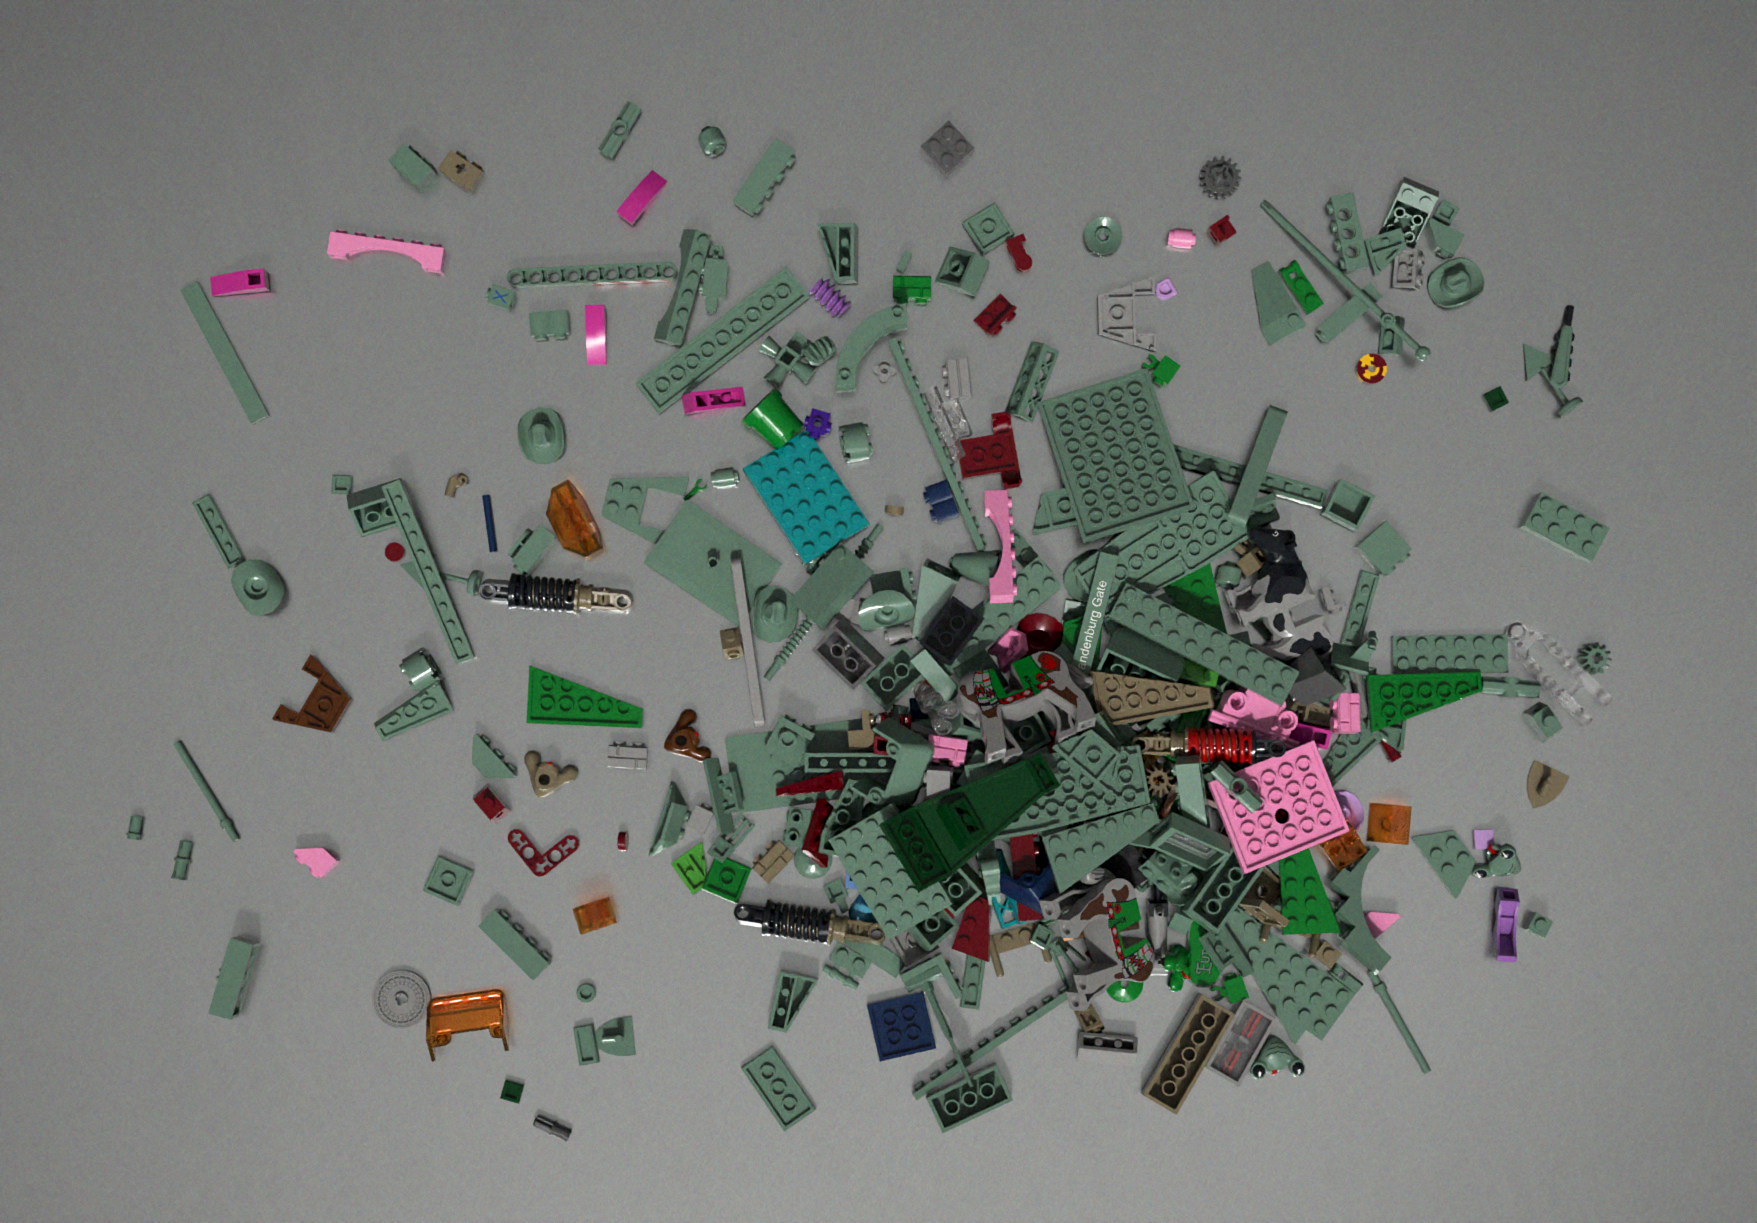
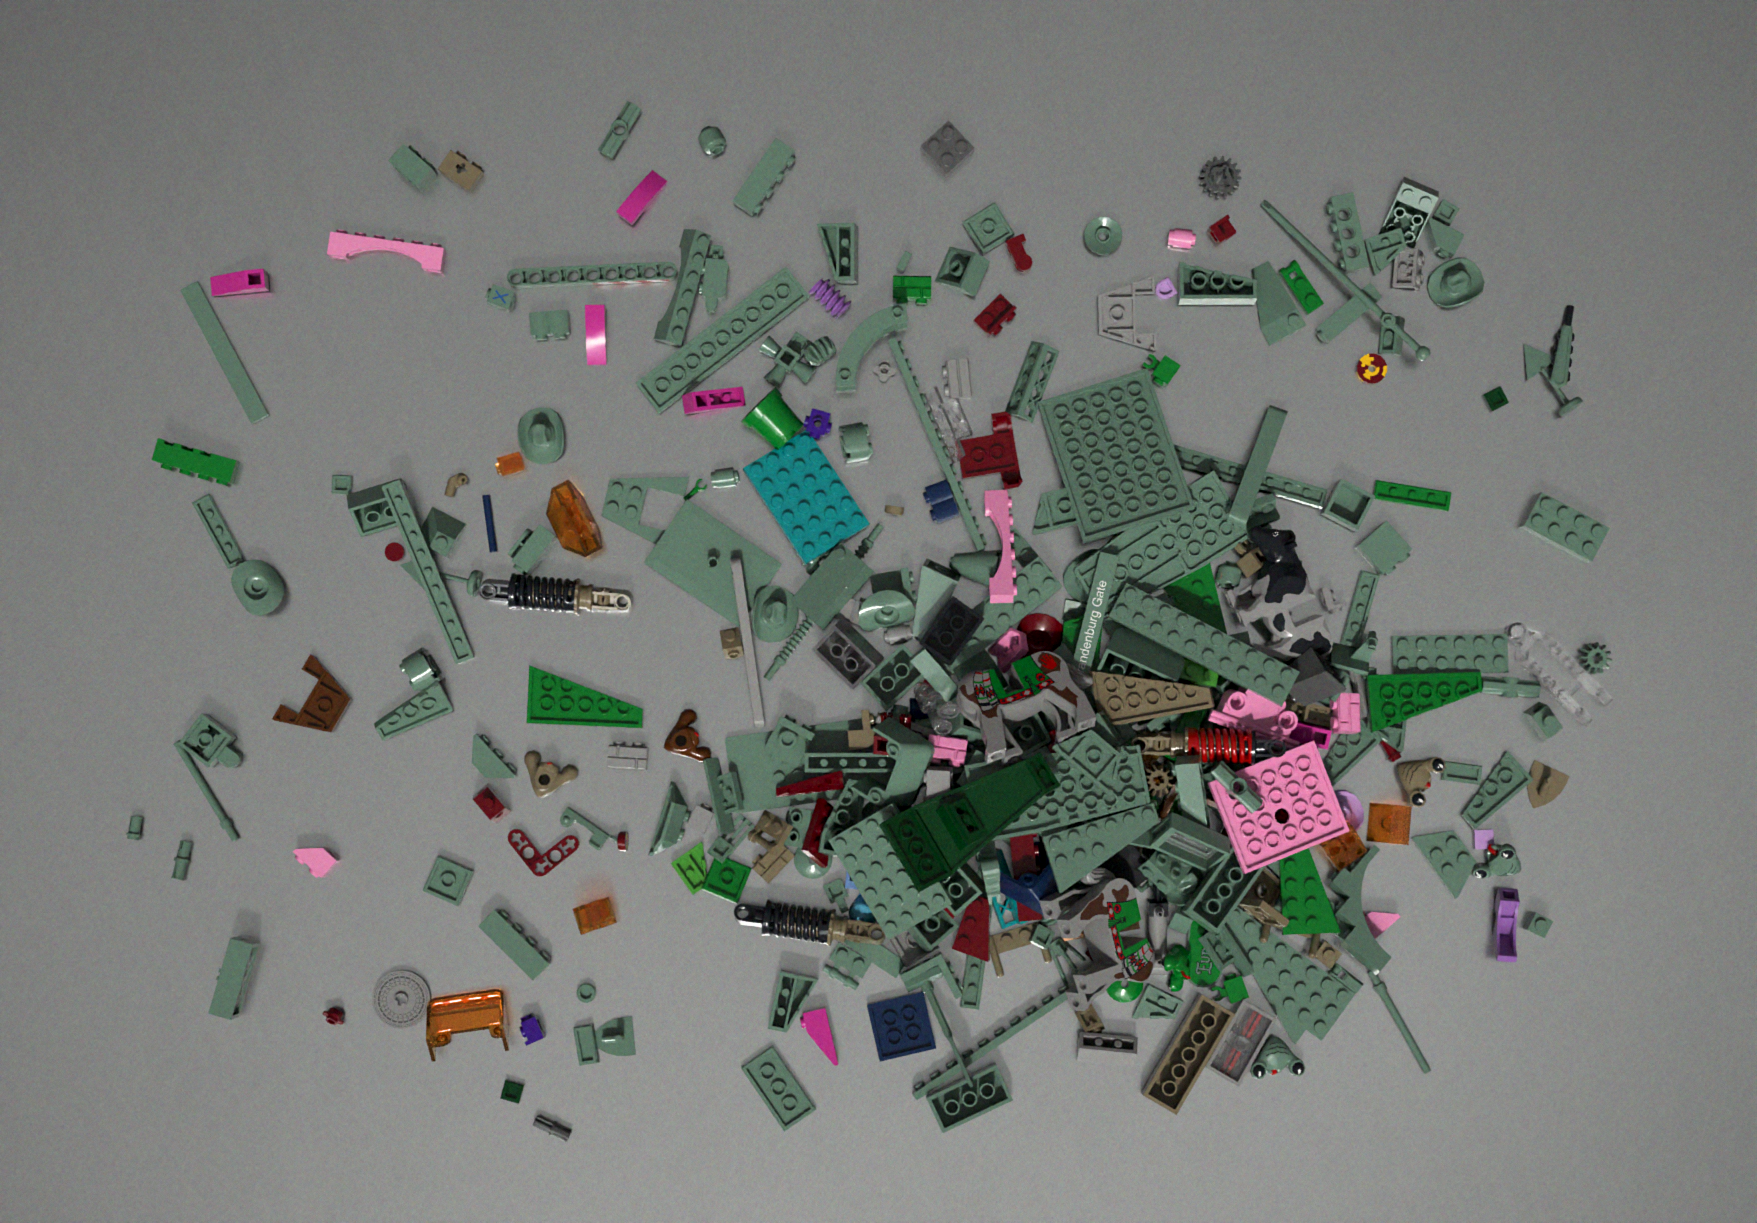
(195, 461): none -> green wedge
(211, 741): none -> sand green brick
(333, 1016): none -> dark red plate
(442, 531): none -> sand green slope
(510, 465): none -> clear orange brick
(531, 1029): none -> dark purple brick
(599, 837): none -> sand green piece
(774, 827): none -> dark tan plate
(819, 1029): none -> dark pink slope
(1157, 1004): none -> sand green wing
(1211, 287): none -> sand green wedge
(1412, 495): none -> green tile
(1417, 778): none -> dark tan head
(1462, 773): none -> sand green tile
(1498, 789): none -> sand green wing

